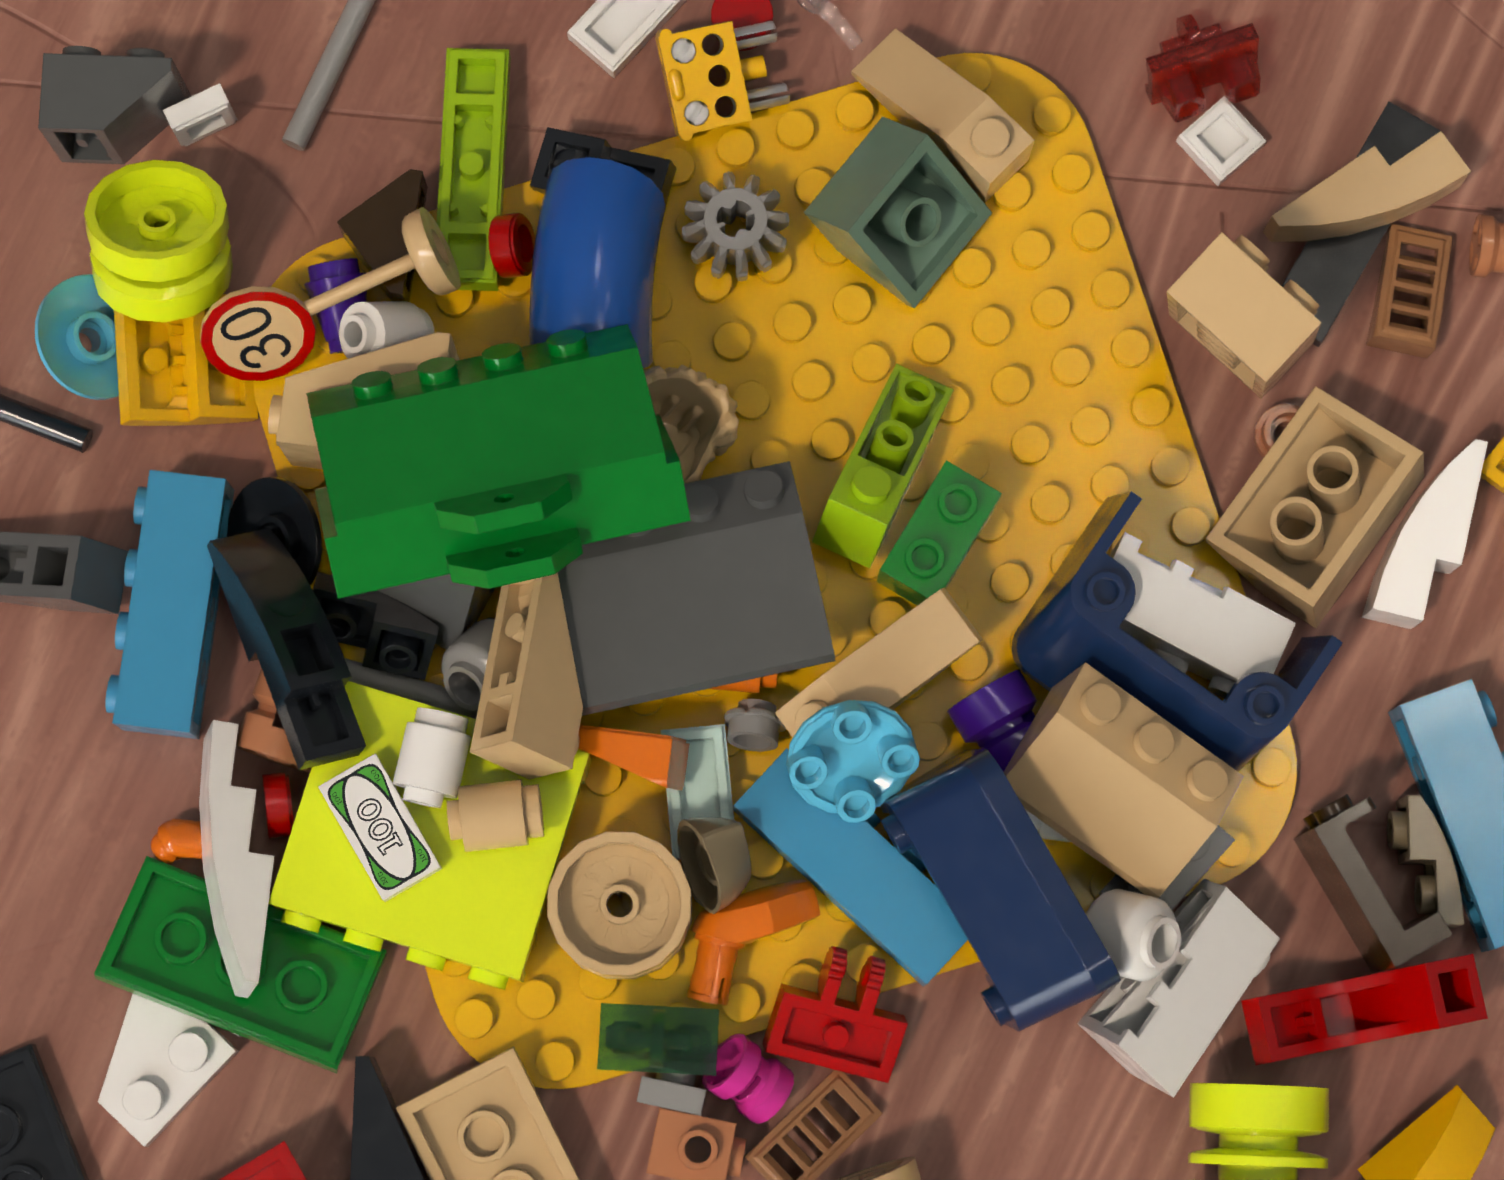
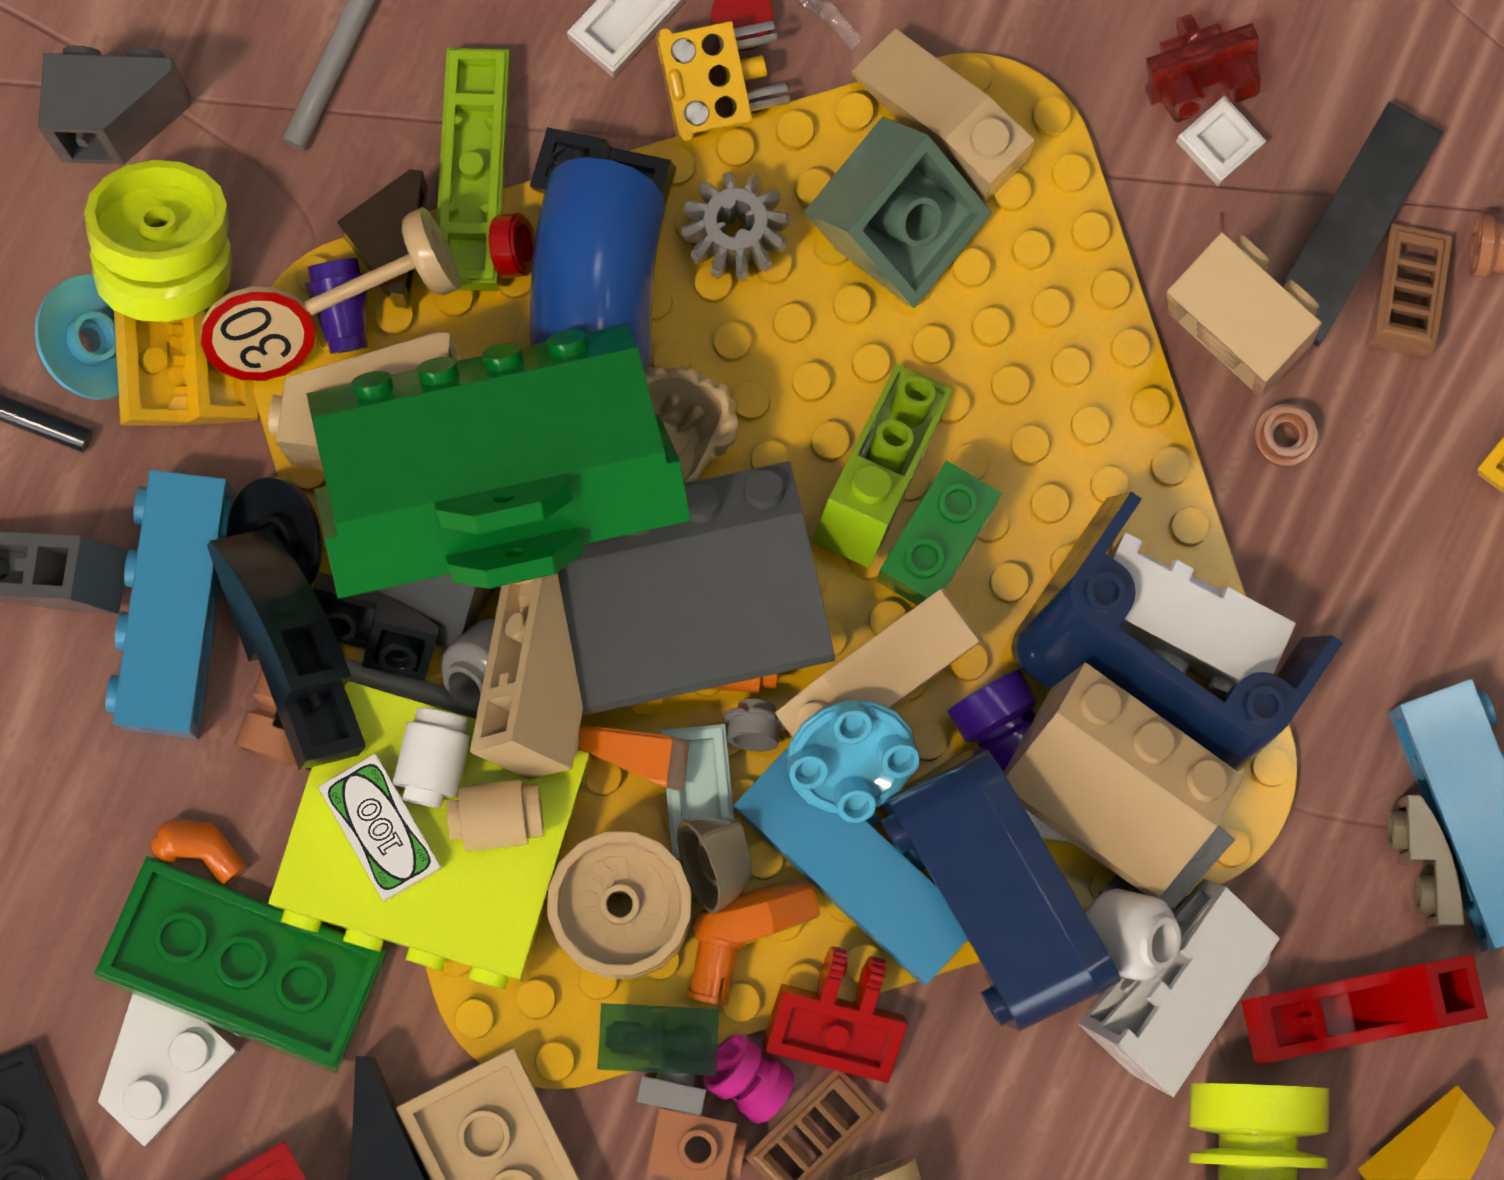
(200, 115): white tile -> none
(234, 877): white slope -> none
(278, 804): red tile -> none
(380, 325): white brick -> none
(1317, 505): tan slope -> none
(1356, 894): dark brown panel -> none
(1371, 193): tan slope -> none
(1427, 541): white slope -> none

